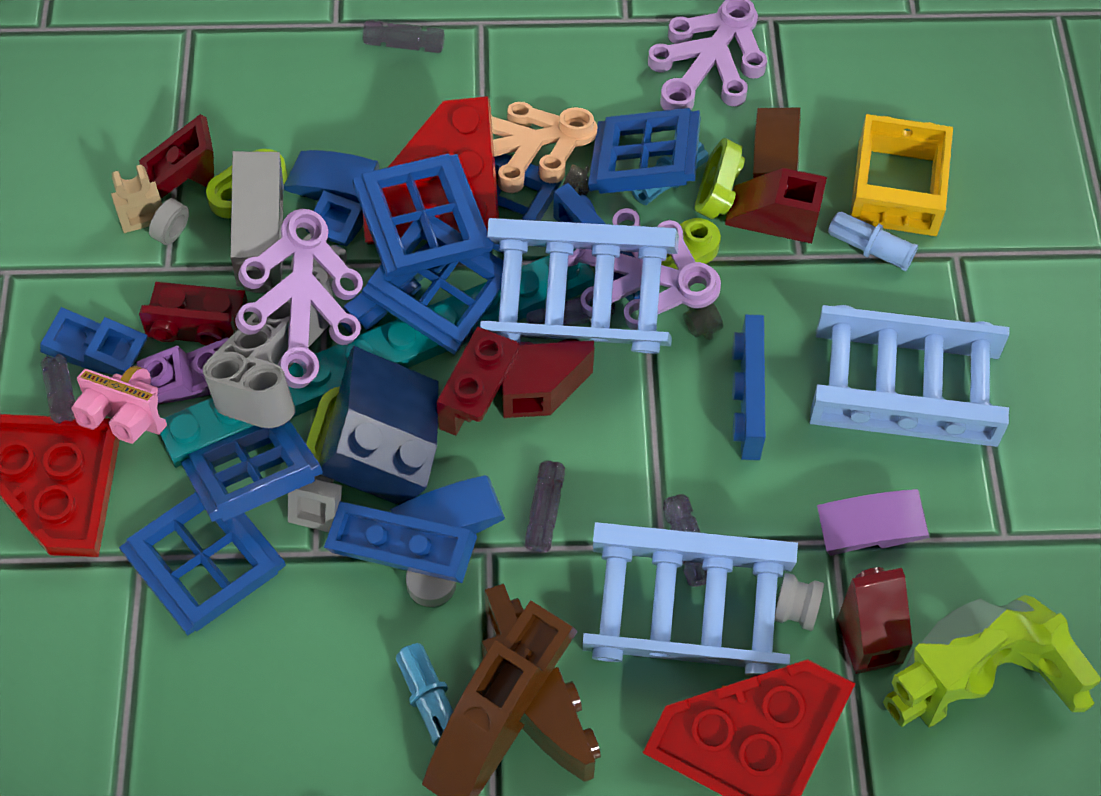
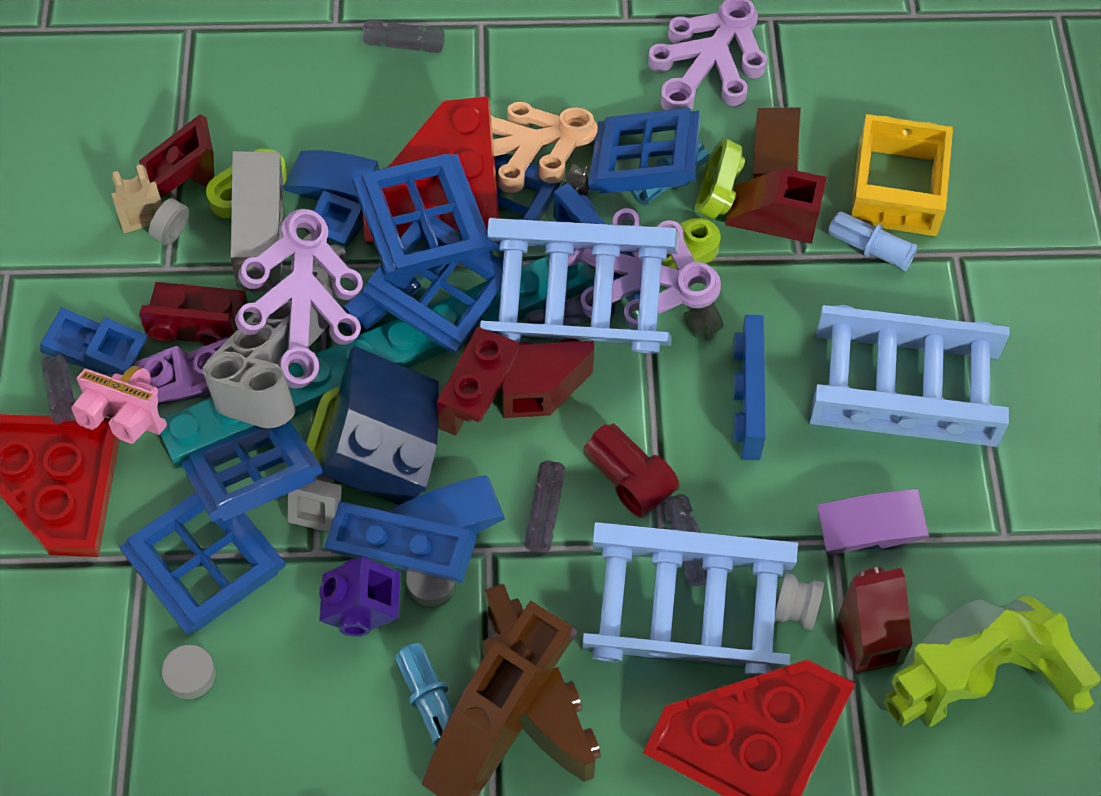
(188, 672): none -> light grey tile
(359, 596): none -> dark purple brick
(638, 479): none -> dark red piece

